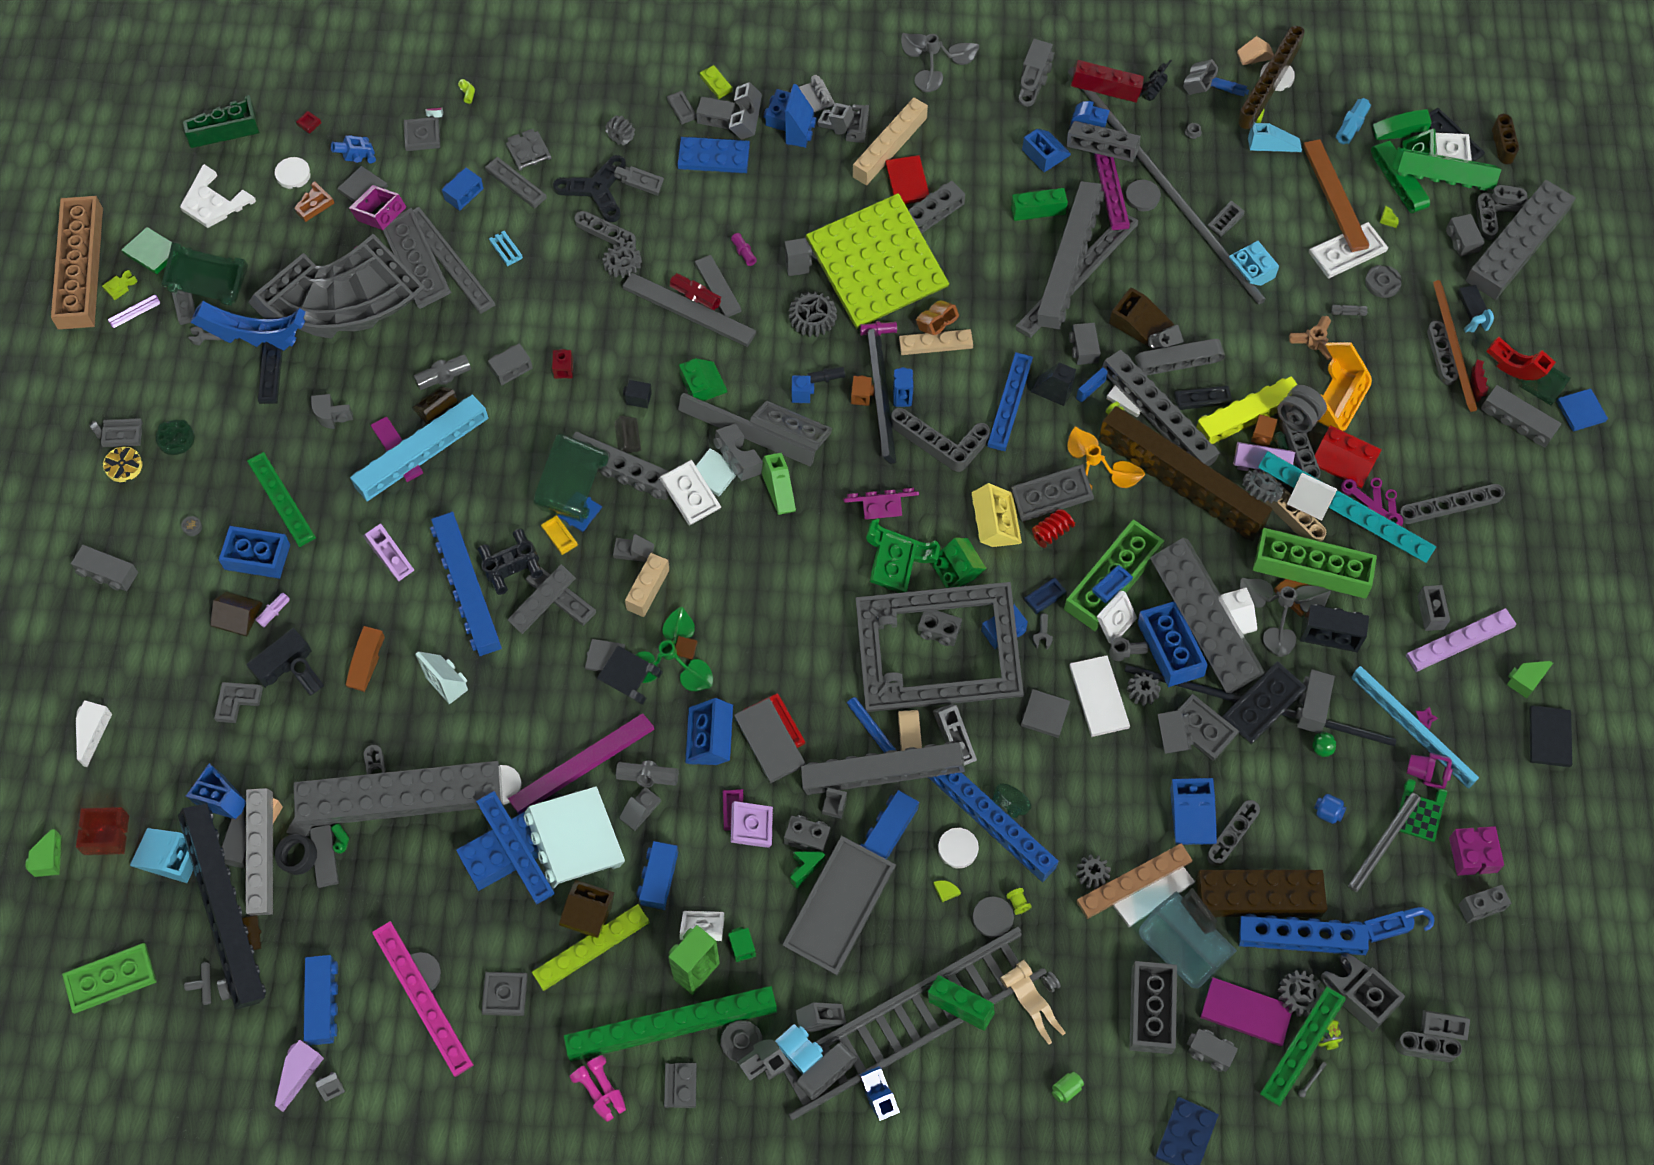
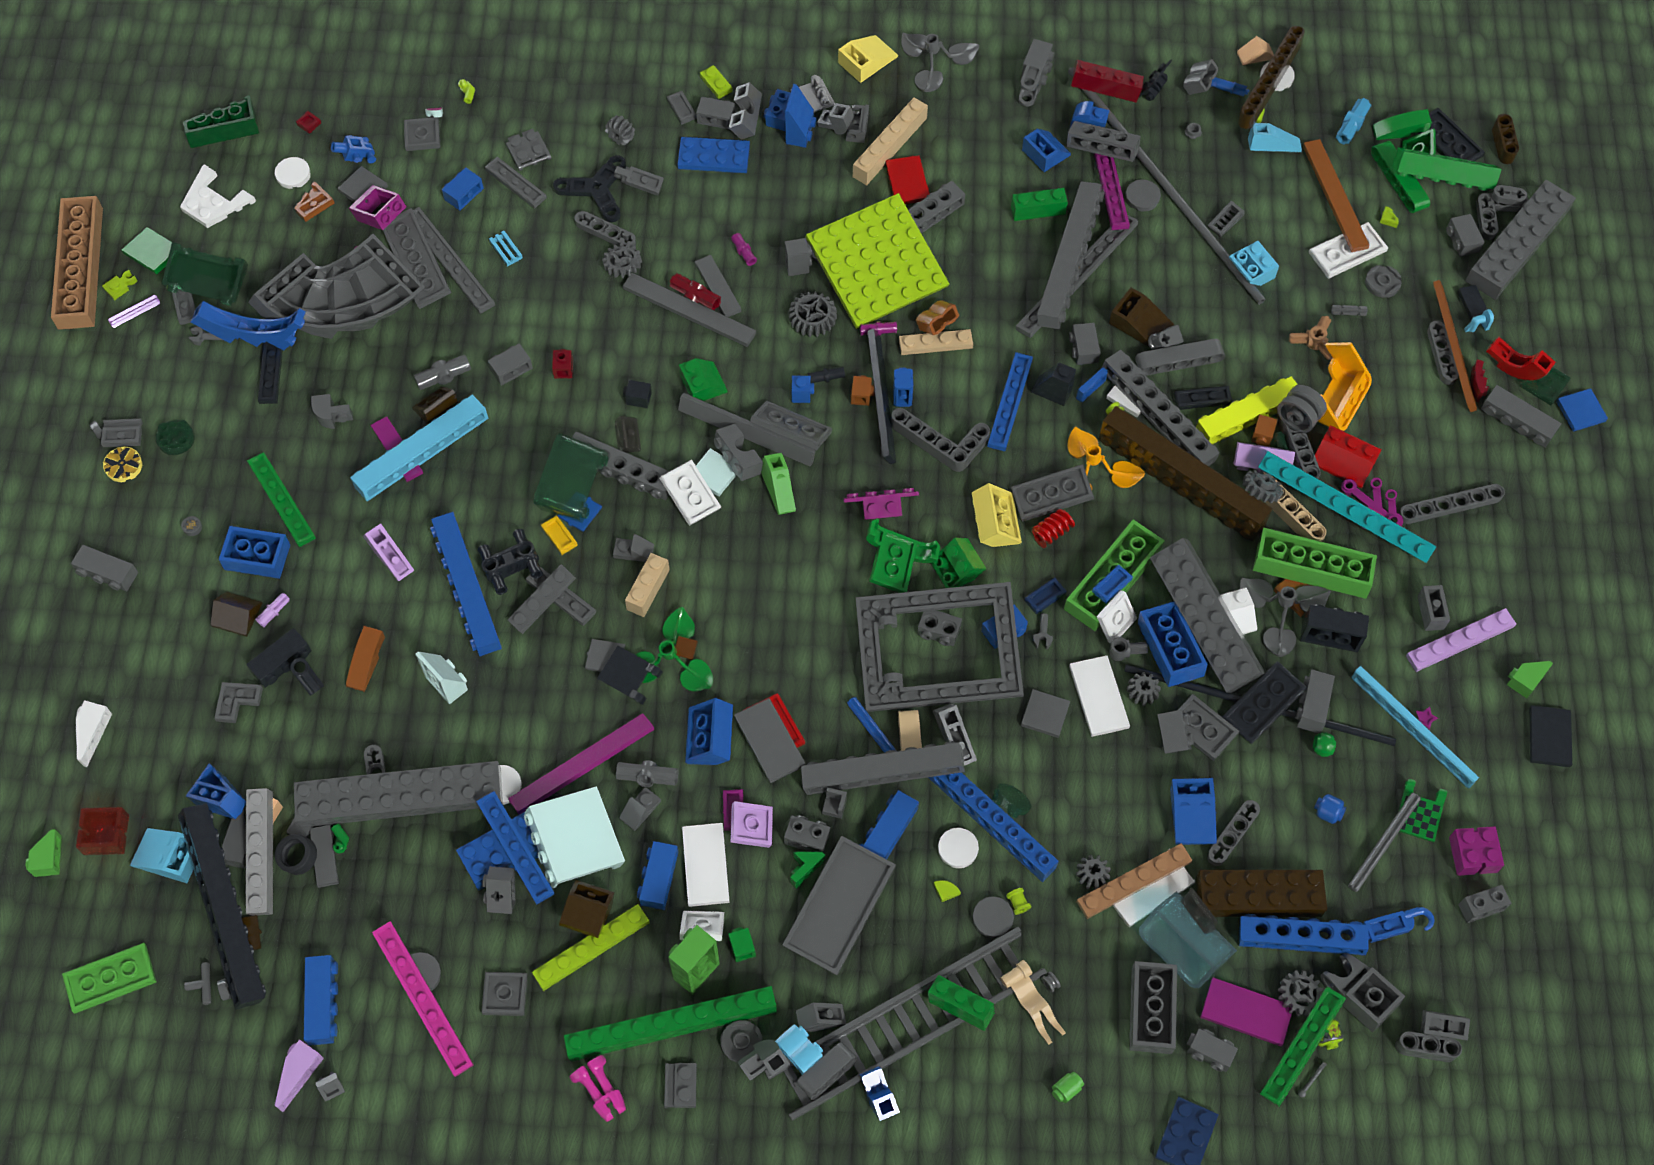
(499, 890): none -> dark grey brick
(705, 864): none -> white tile
(865, 56): none -> light yellow slope
(1312, 496): white tile -> none
(1423, 768): magenta piece -> none
(1453, 145): white tile -> none

